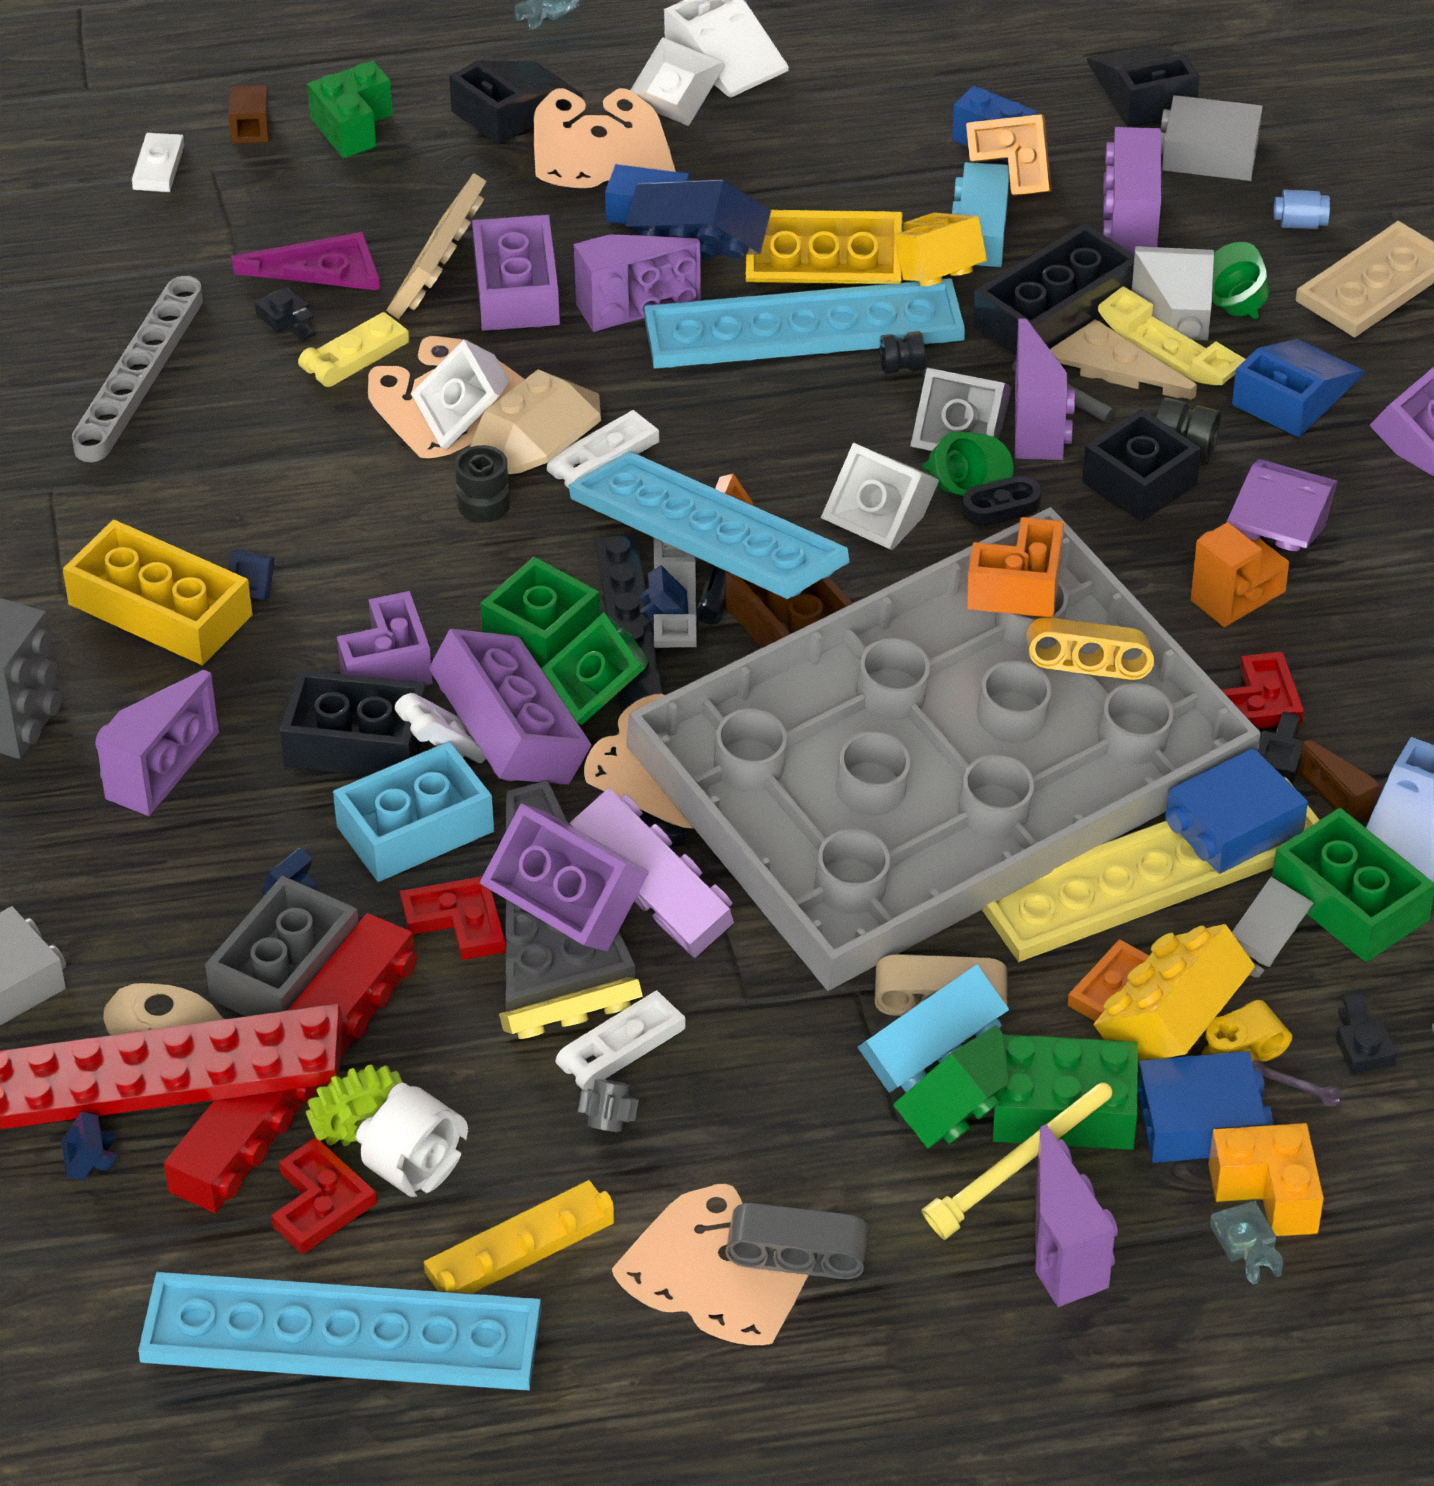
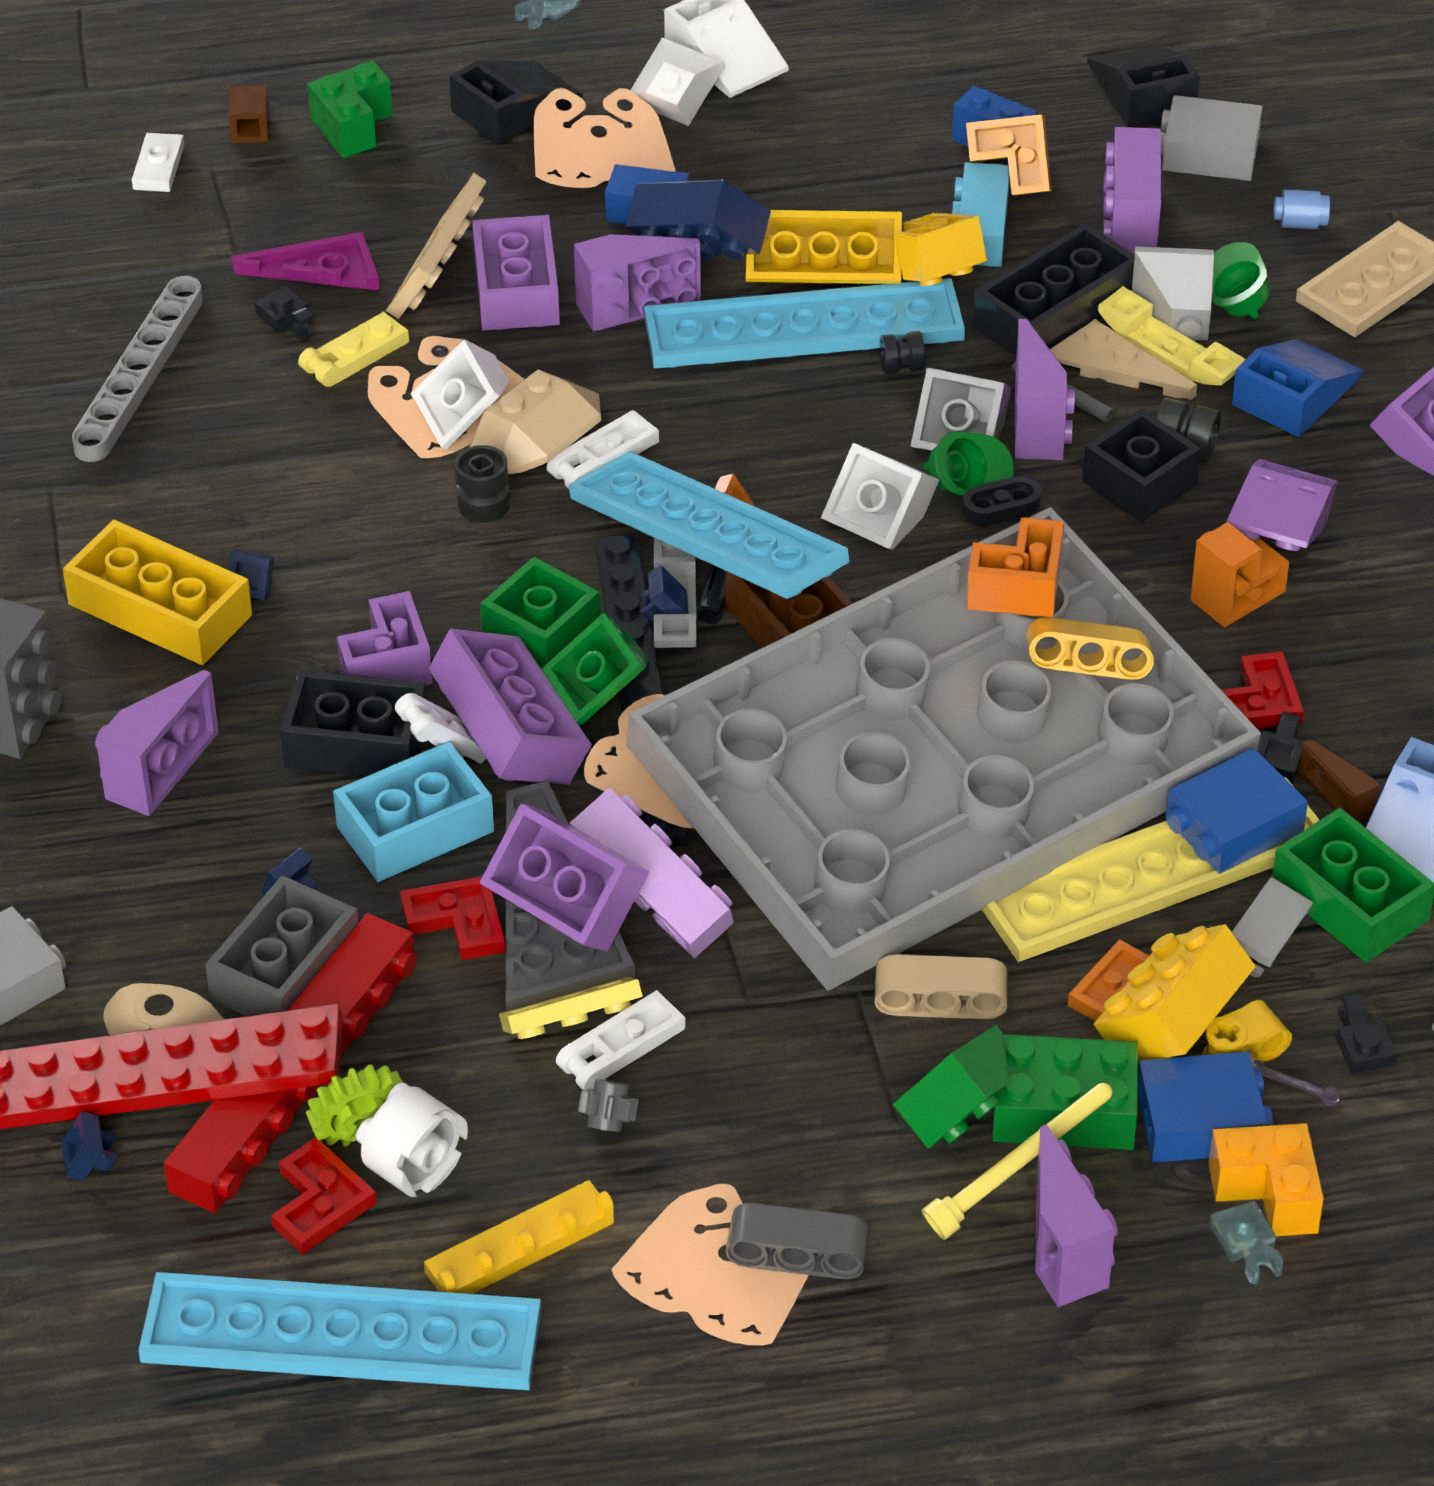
(933, 1030): medium azure brick -> none

